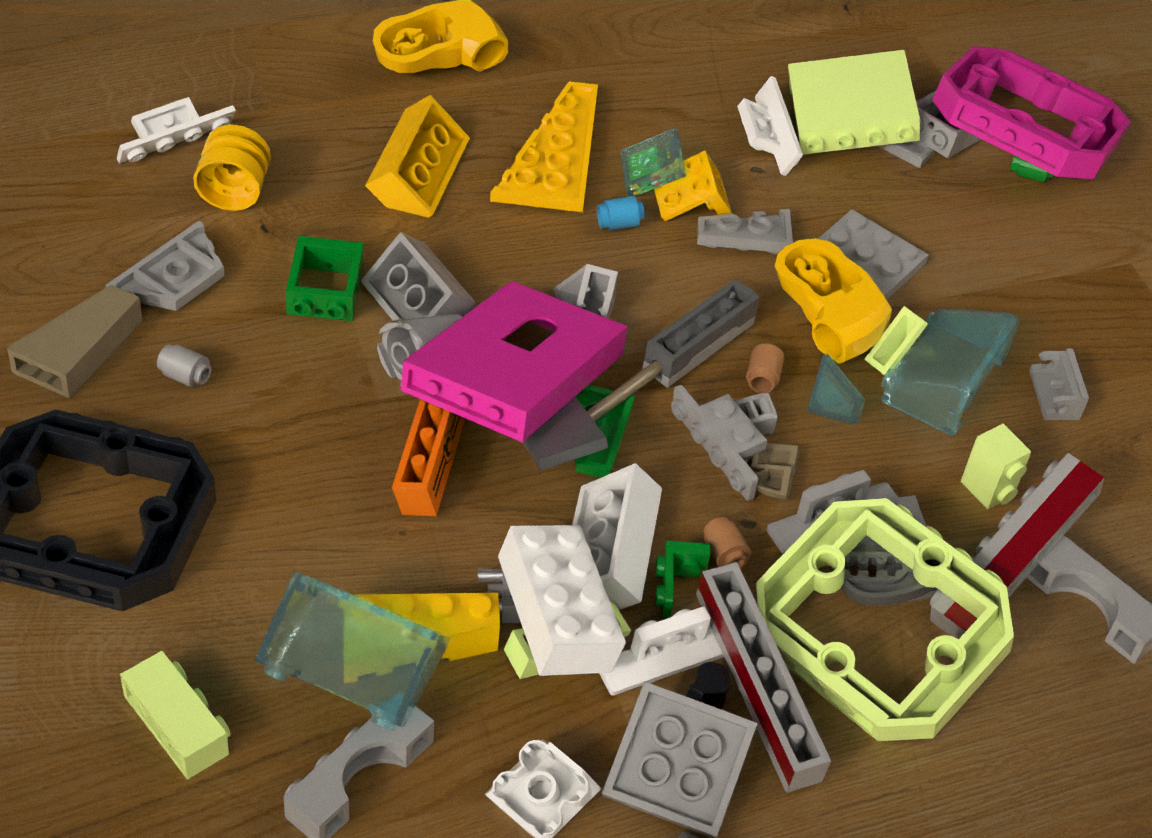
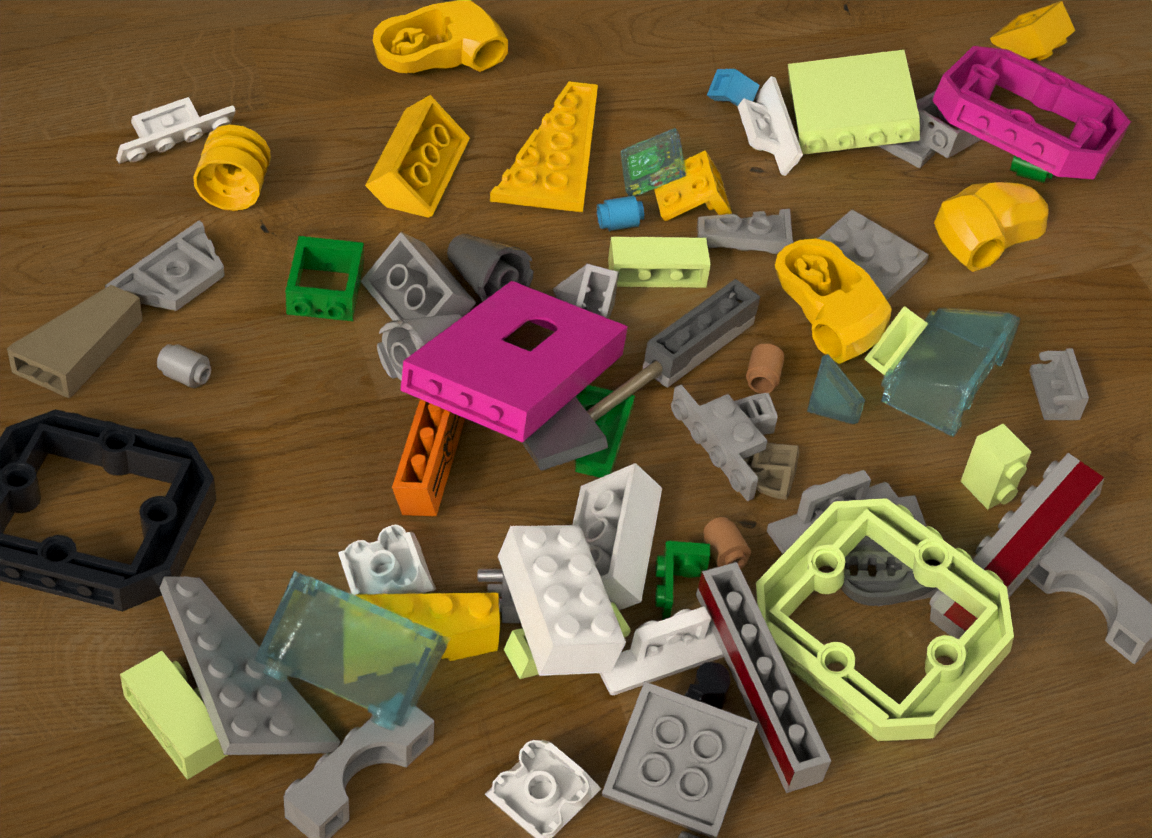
(244, 704): none -> light grey wing
(387, 565): none -> white slope
(489, 264): none -> dark grey cone
(660, 261): none -> yellowish green brick
(732, 86): none -> dark azure panel
(988, 220): none -> yellow piece
(1036, 32): none -> yellow slope

